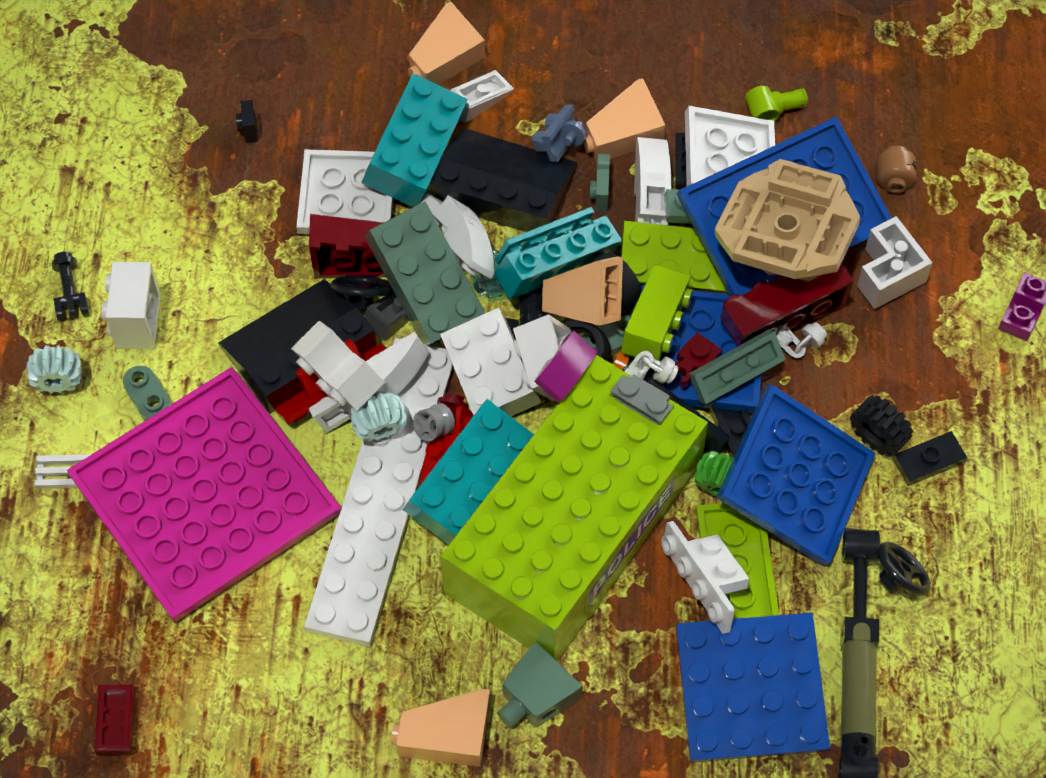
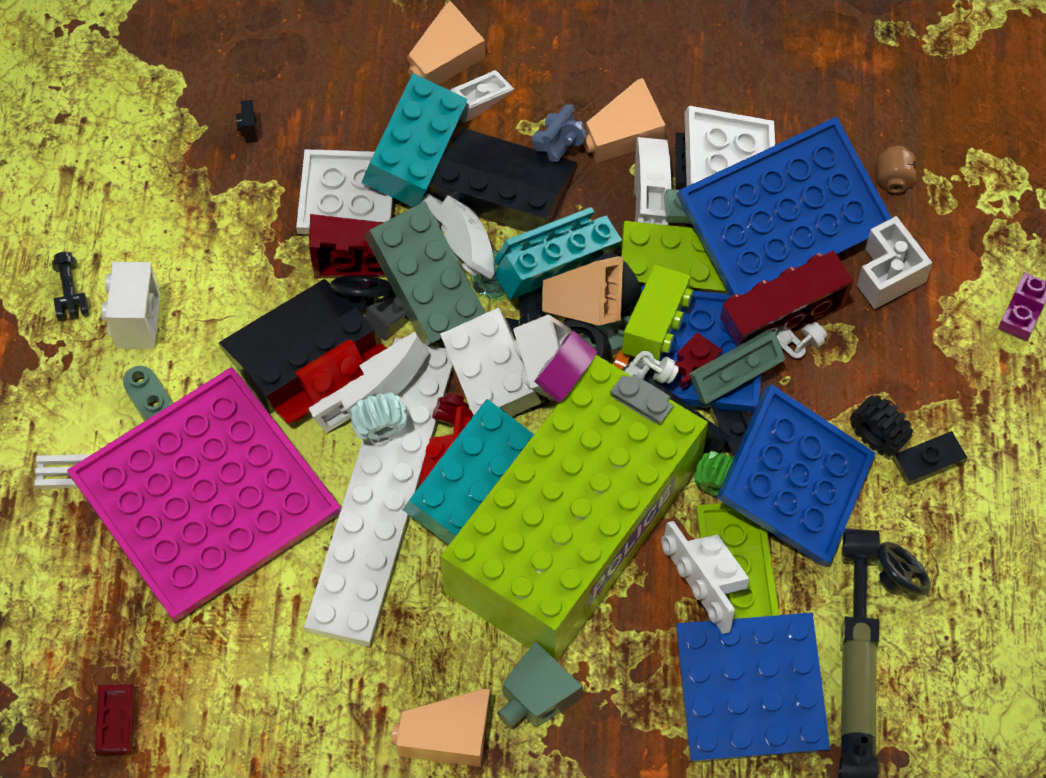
(54, 369): light aqua gear -> none
(339, 369): white brick -> none
(433, 422): light grey wheel -> none
(600, 188): sand green plate -> none
(770, 105): lime pin -> none
(789, 221): tan piece -> none

